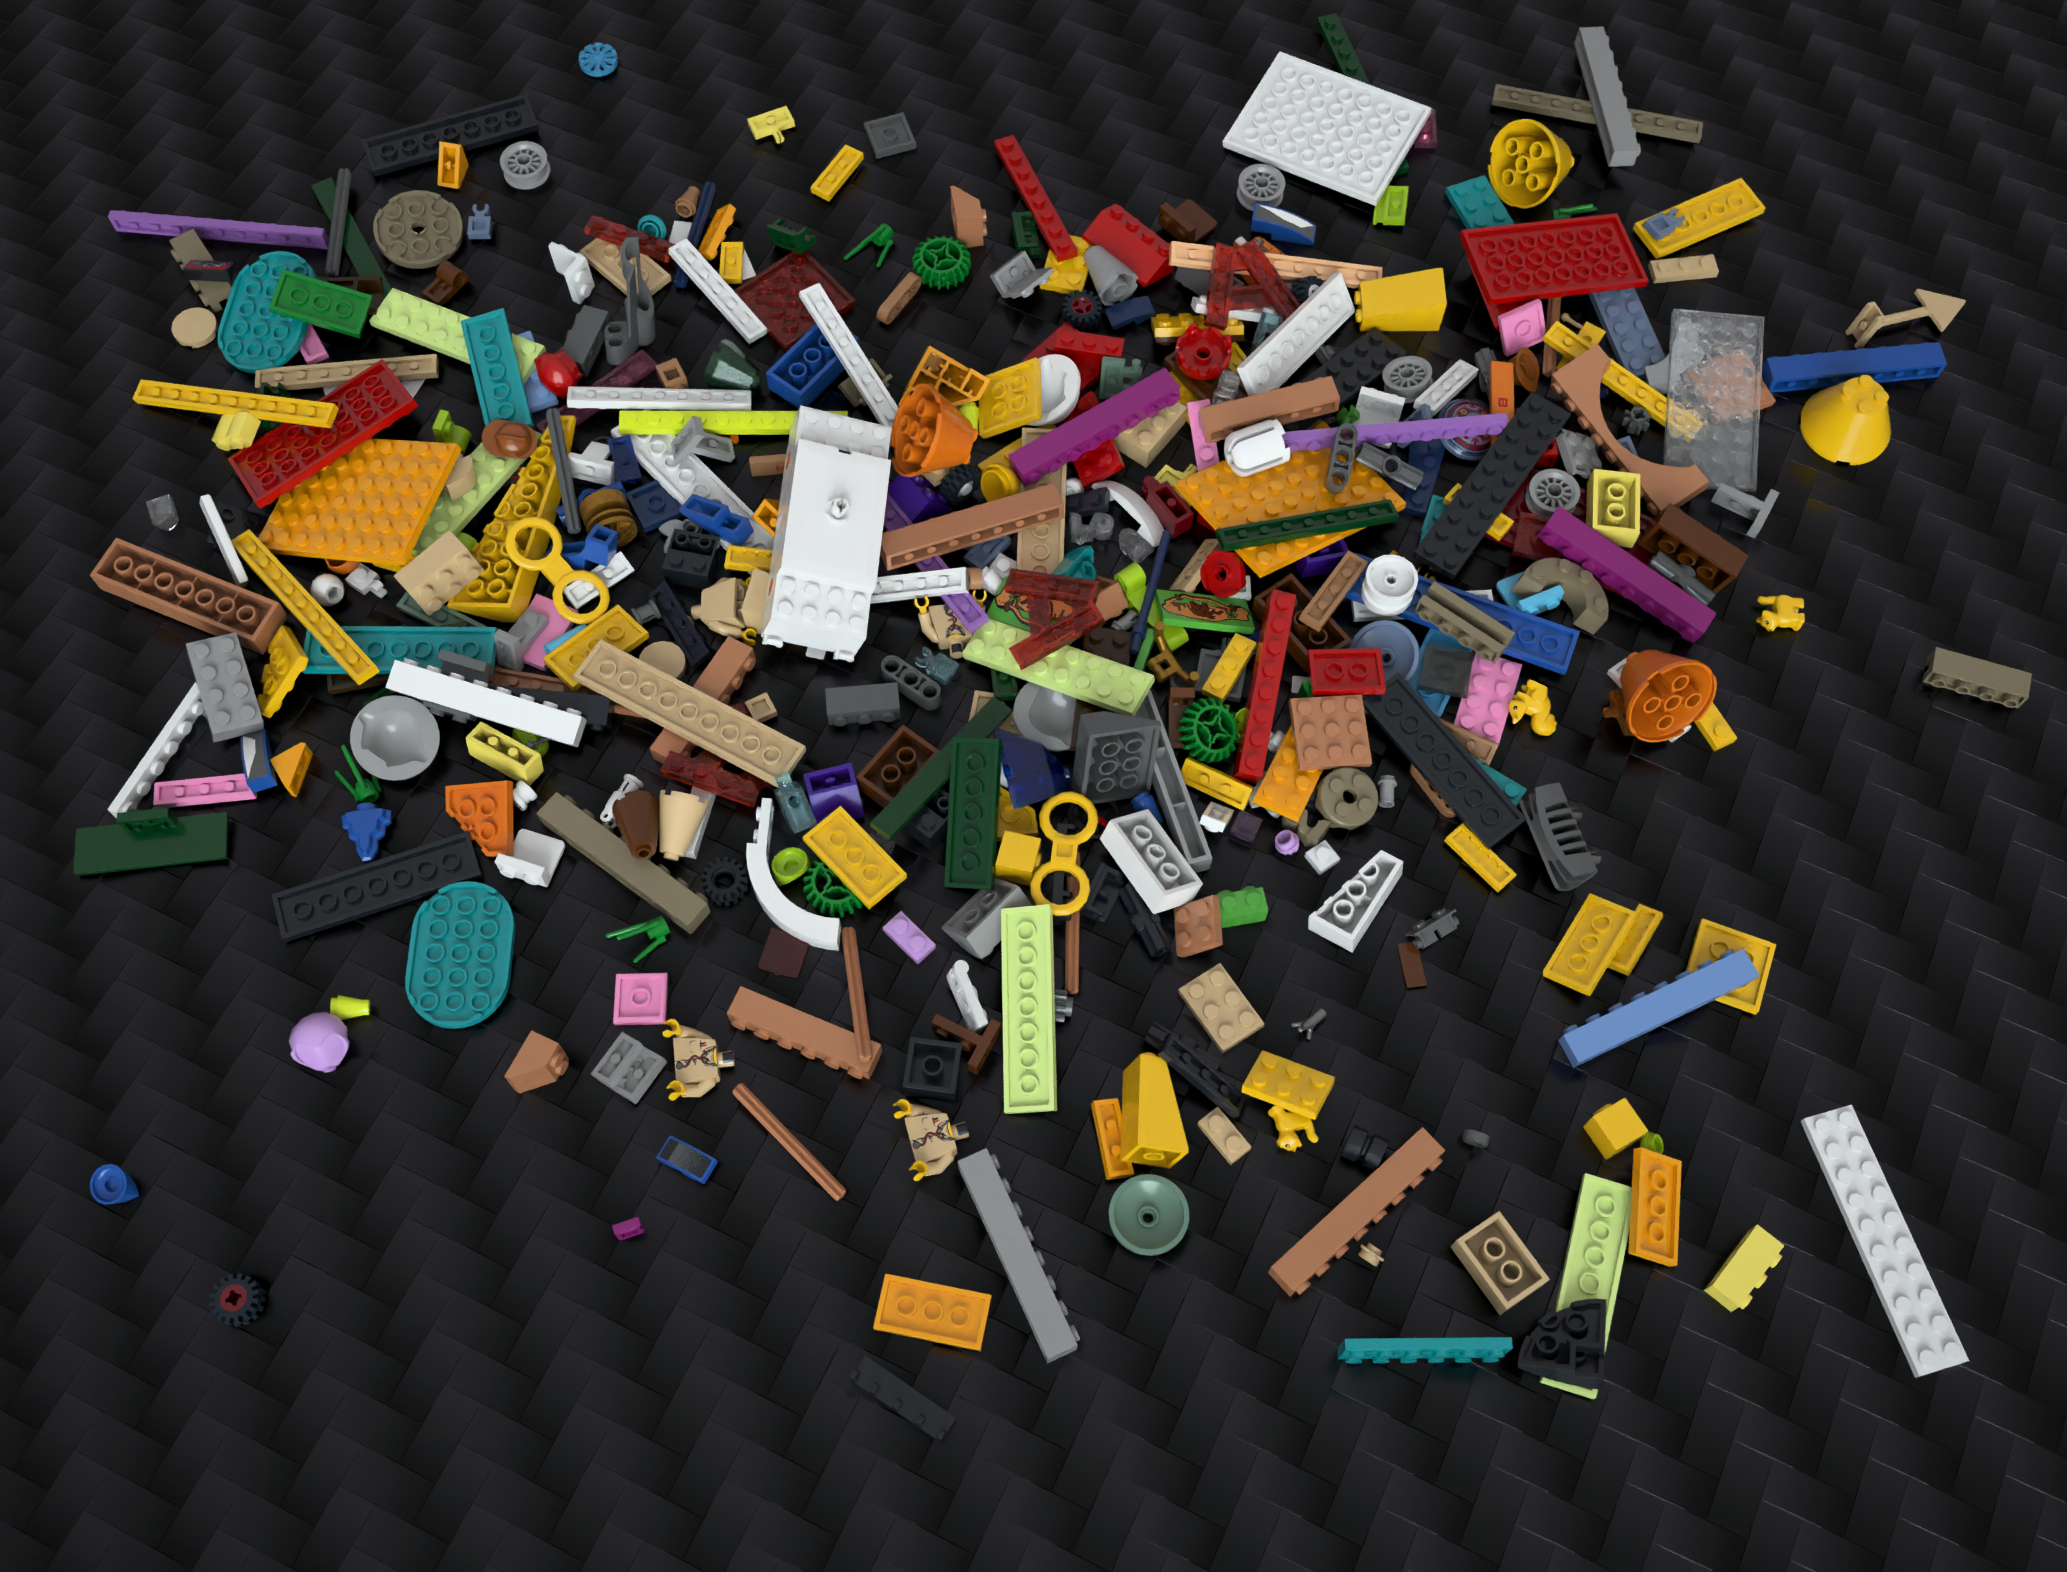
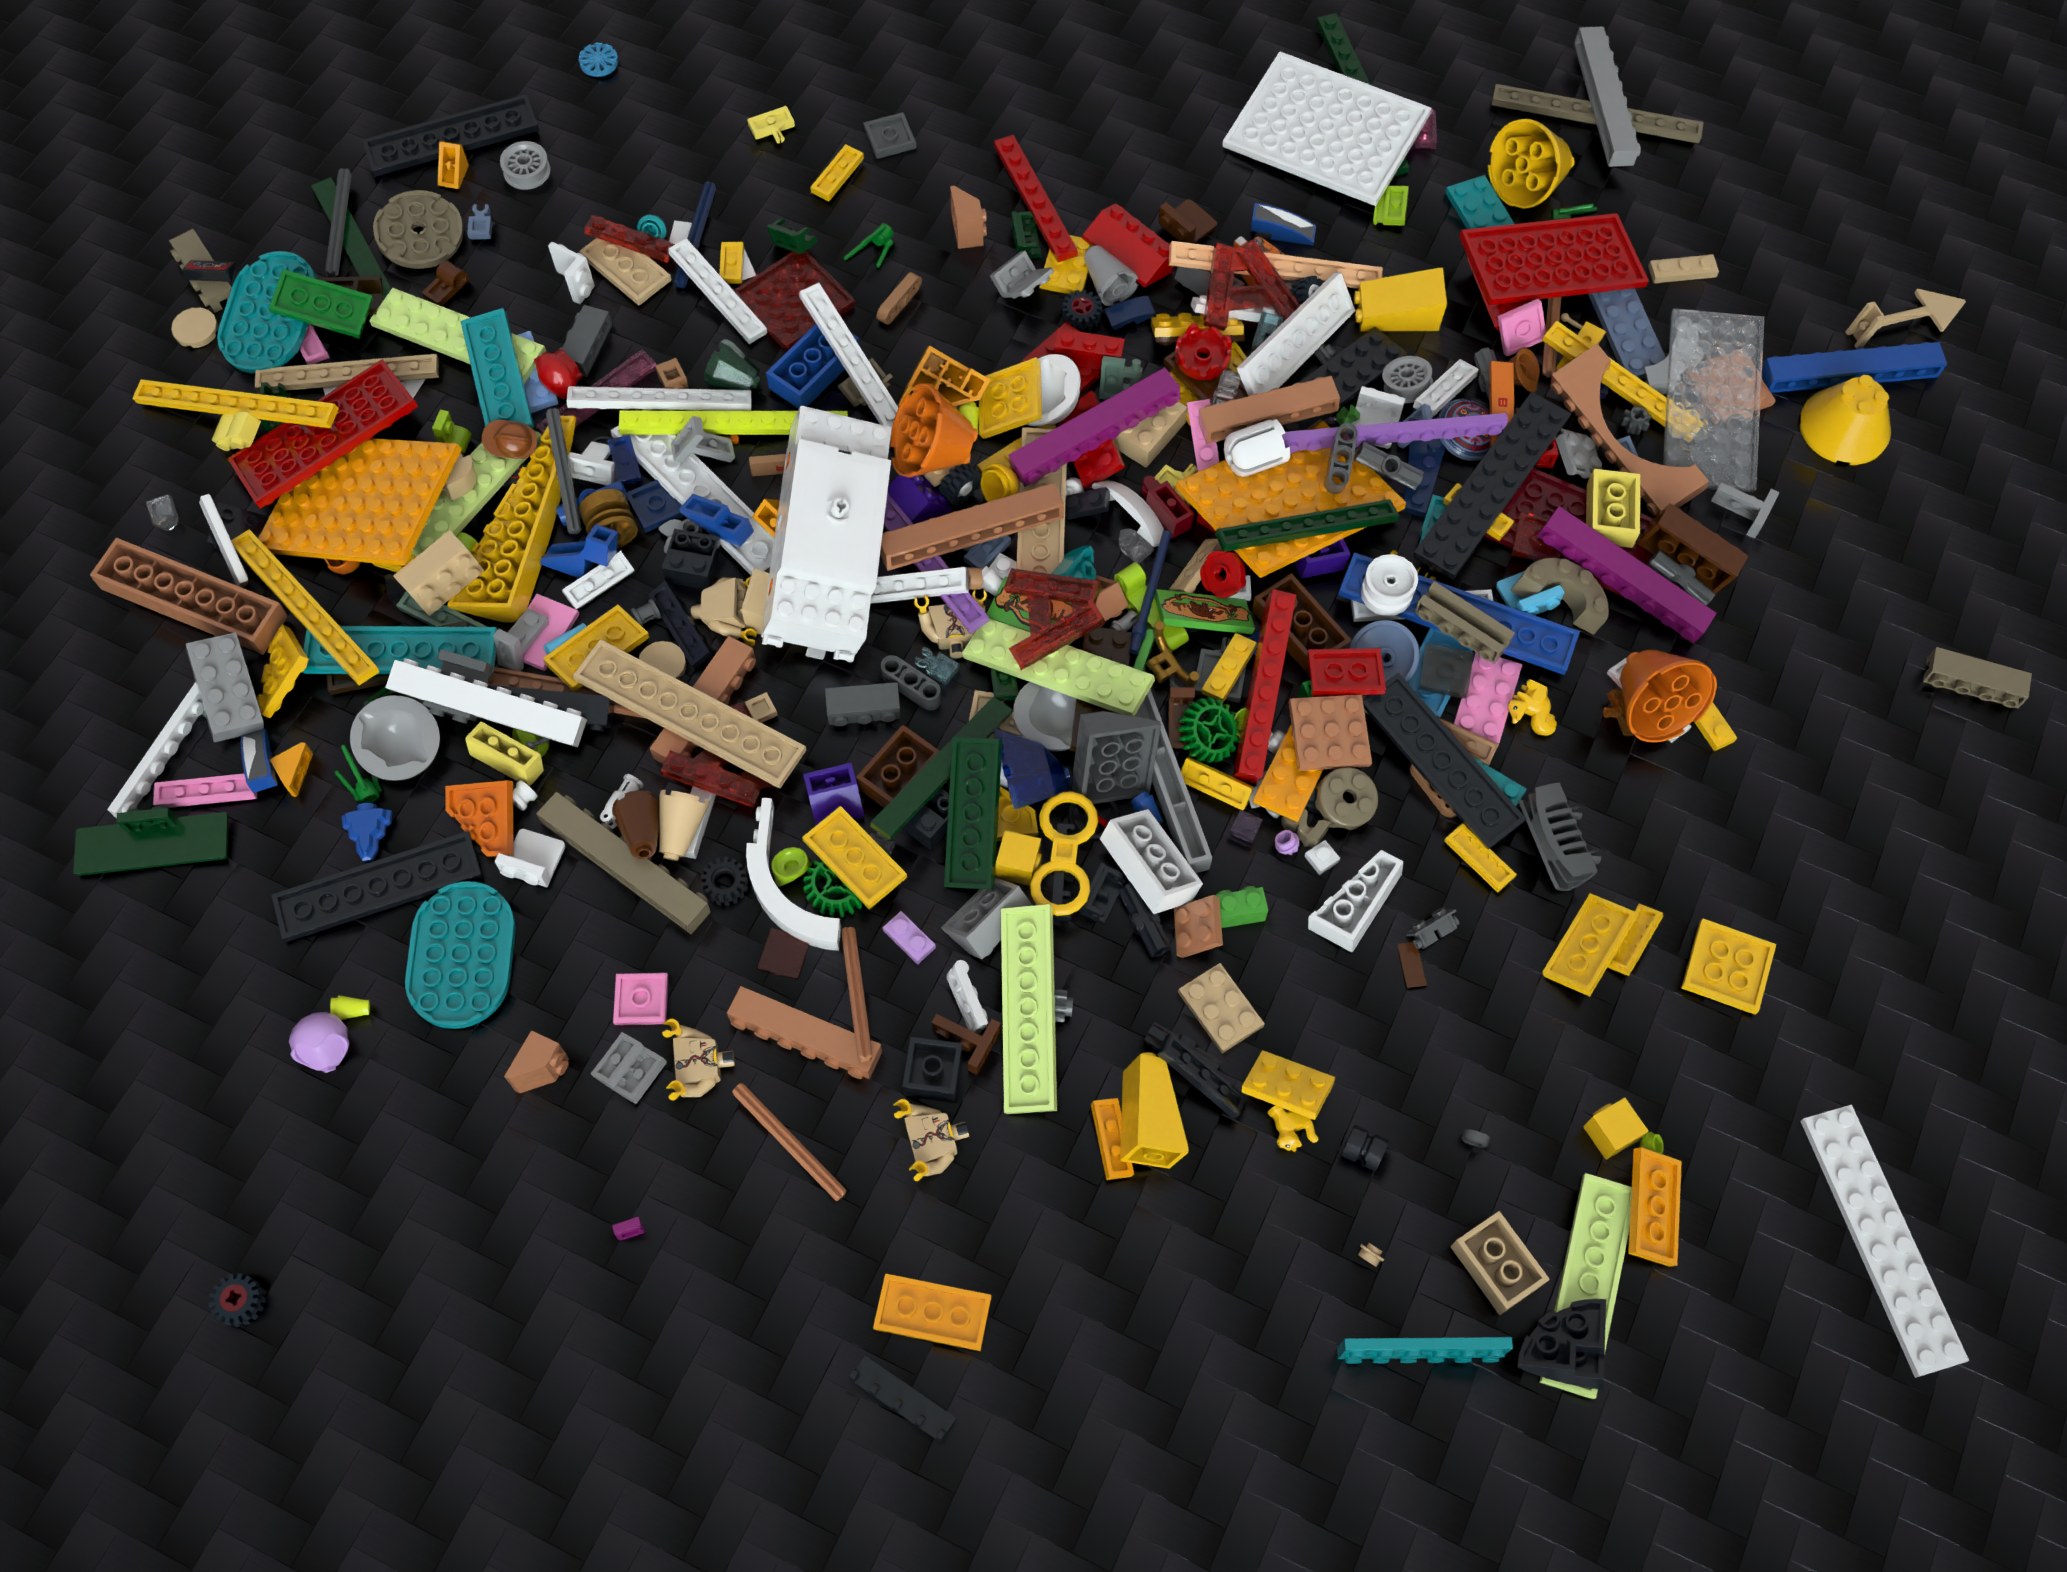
(112, 1185): blue piece -> none
(219, 229): medium lavender plate -> none
(326, 588): white piece -> none
(366, 580): white plate -> none
(557, 570): yellow bar -> none
(639, 329): dark grey panel -> none
(654, 928): green plant -> none
(687, 203): medium nougat cone -> none
(687, 1159): slope -> none
(716, 232): light orange plate -> none
(747, 558): yellow plate -> none
(796, 811): clear light blue torso -> none
(942, 267): green gear -> none
(1017, 1255): light grey brick -> none
(1072, 939): nougat axle -> none
(1100, 528): clear leg -> none
(1154, 1197): sand green dish -> none
(1216, 817): white plate -> none
(1224, 1135): tan plate -> none
(1260, 185): light grey wheel -> none
(1296, 683): white sticker -> none
(1309, 1023): flat silver bar -> none
(1333, 591): medium nougat plate -> none
(1356, 1211): nougat brick -> none
(1386, 796): light grey pin -> none
(1549, 483): light grey wheel -> none
(1658, 1007): medium blue brick -> none
(1663, 225): sand blue plate -> none
(1705, 217): yellow plate -> none
(1745, 1269): light yellow brick -> none
(1783, 612): yellow animal -> none

